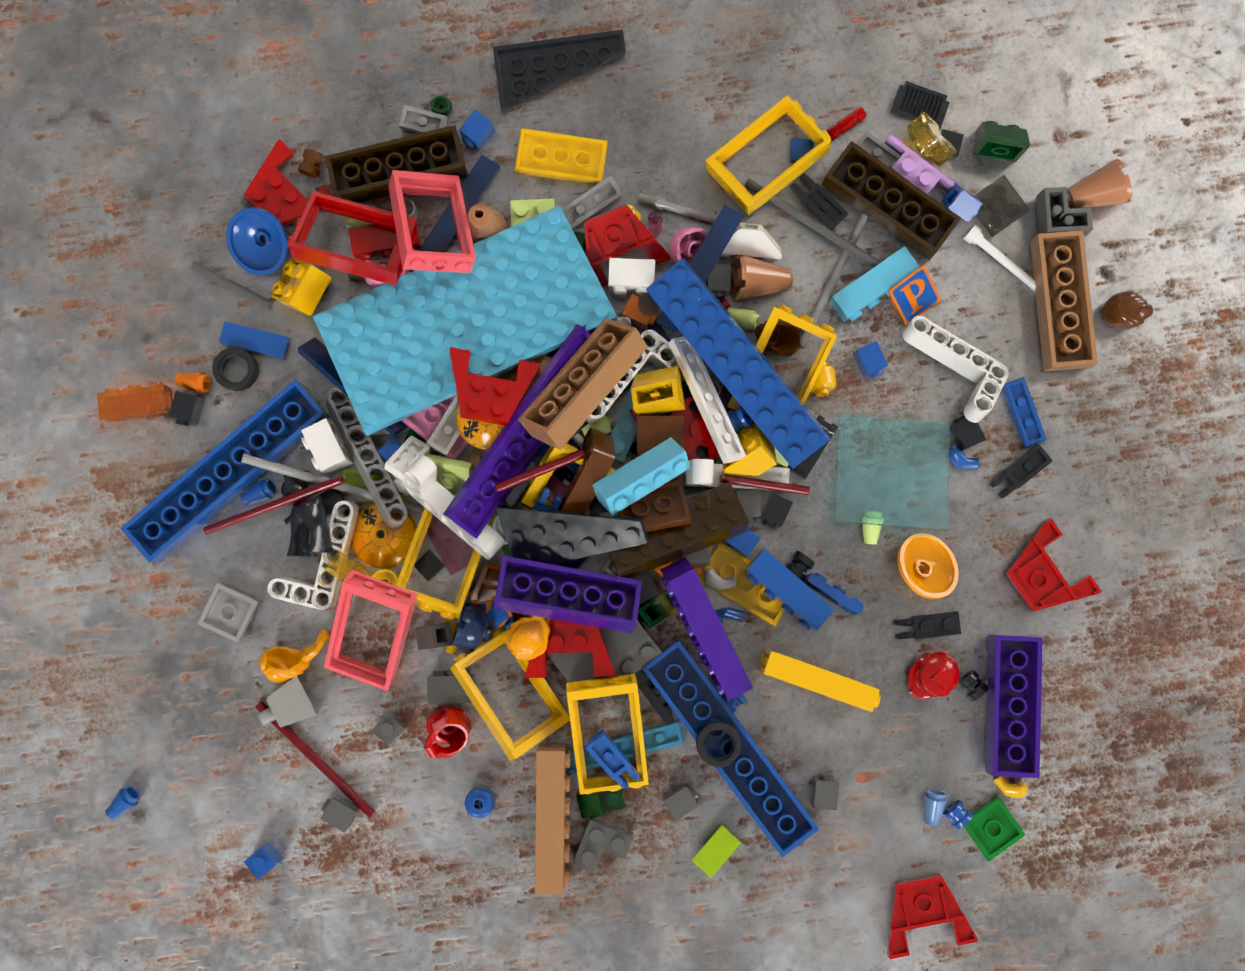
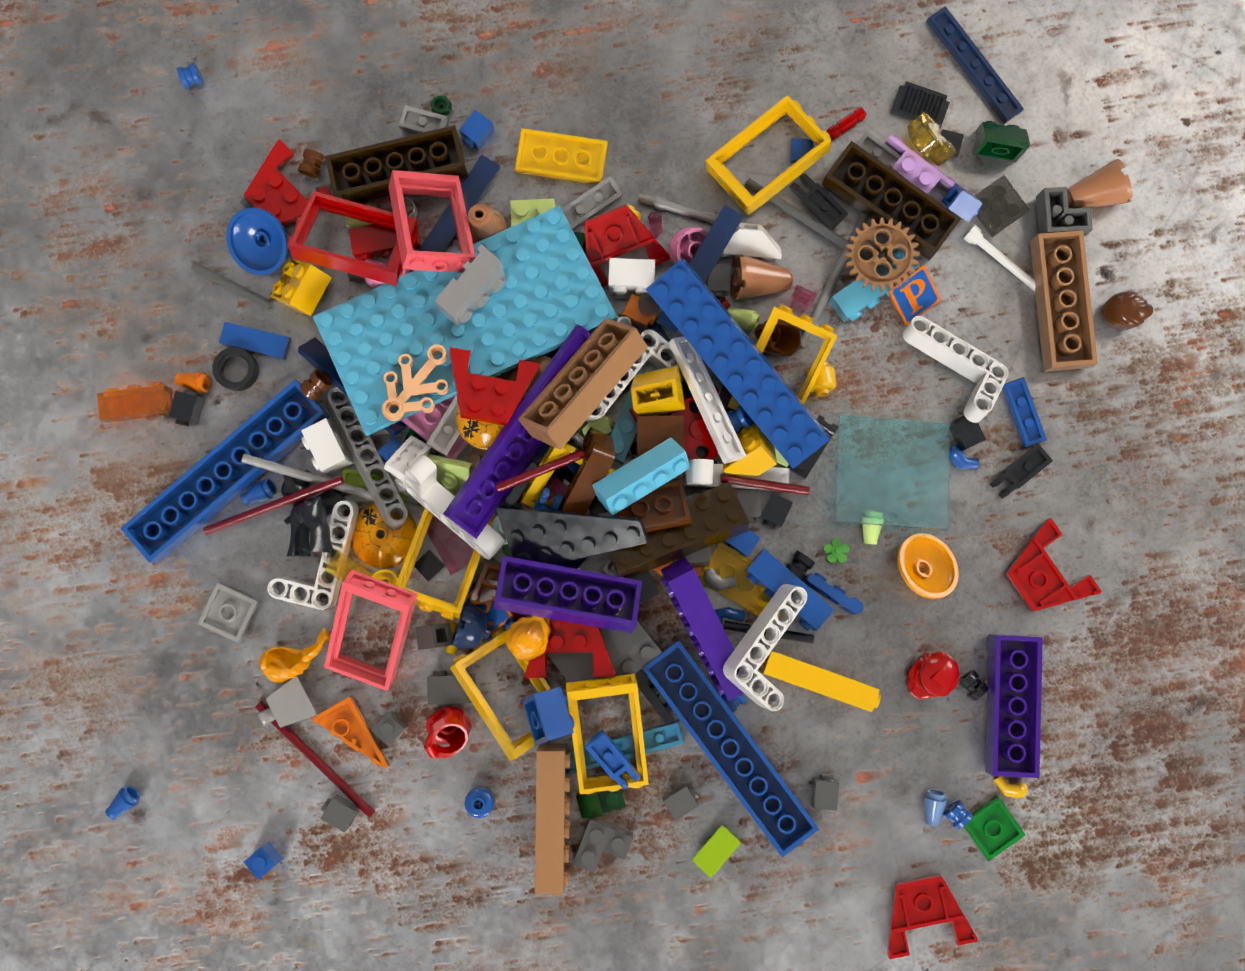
(189, 75): none -> blue wheel
(315, 385): none -> reddish brown wheel
(348, 724): none -> orange wing
(413, 386): none -> light nougat plant
(472, 288): none -> light grey wedge
(542, 65): black wing -> none
(548, 716): none -> blue brick
(657, 609): dark green slope -> none
(722, 761): black tyre -> none
(763, 645): none -> white beam
(789, 635): none -> black piece
(803, 296): none -> clear pink tile
(836, 551): none -> bright green plant
(870, 360): blue brick -> none
(897, 240): none -> medium nougat gear
(931, 625): black hinge -> none
(974, 65): none -> dark blue tile

